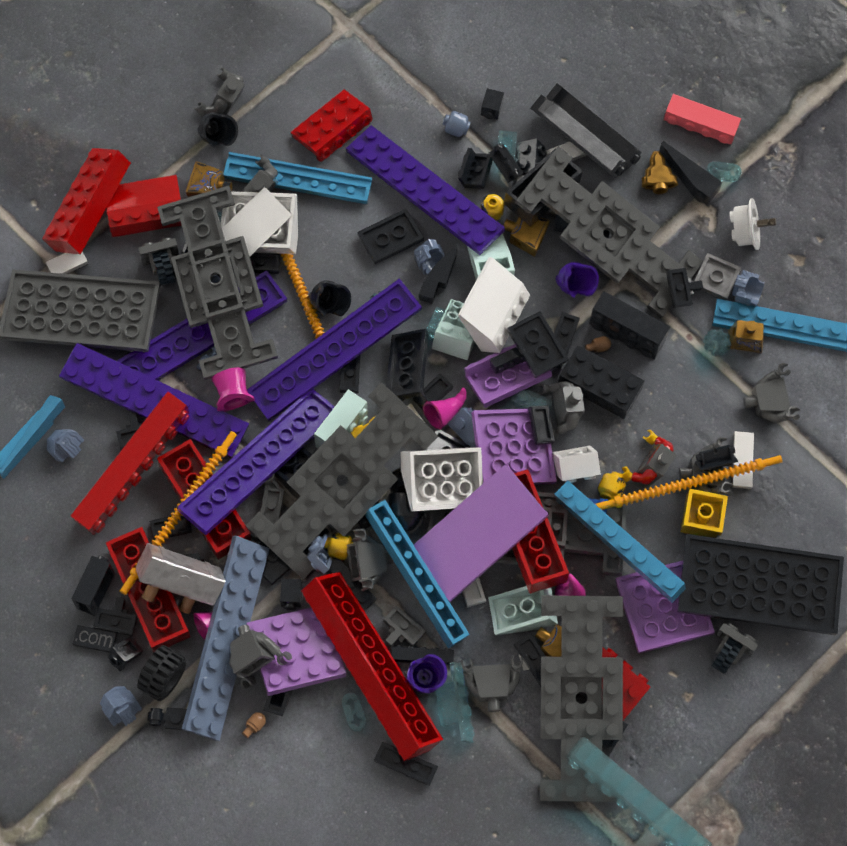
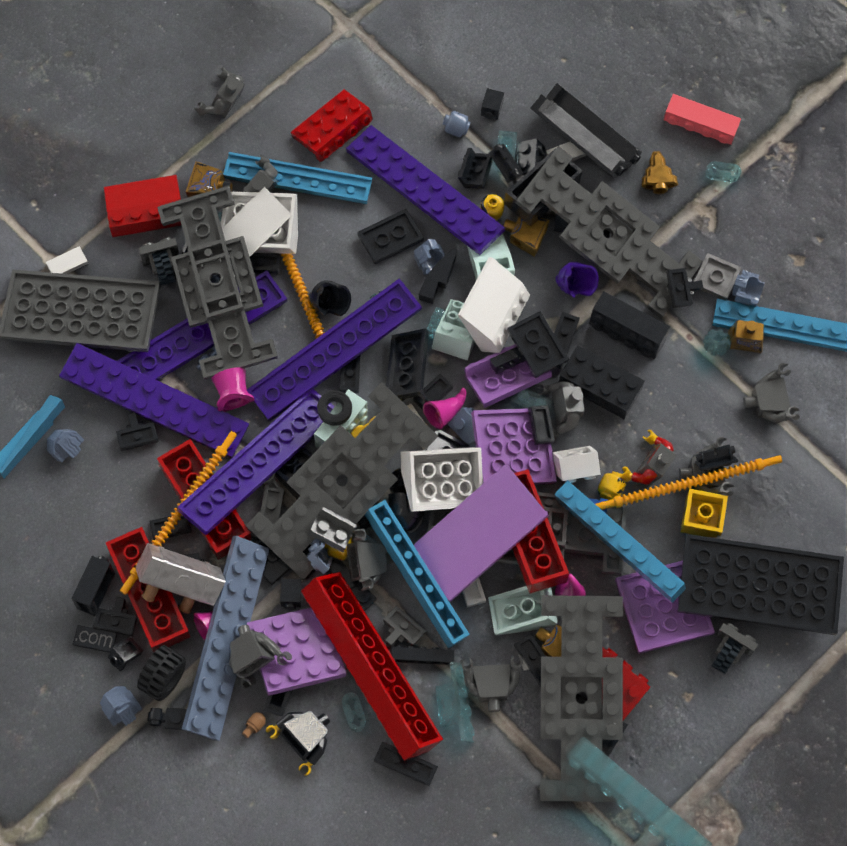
(86, 201): red brick -> none
(131, 463): red brick -> none
(218, 129): black helmet -> none
(304, 734): none -> black torso
(329, 397): none -> black tyre
(332, 529): none -> dark grey bracket
(429, 667): dark purple helmet -> none
(599, 344): medium nougat cylinder -> none
(695, 178): black slope -> none
(744, 448): white tile -> none
(748, 225): white piece -> none

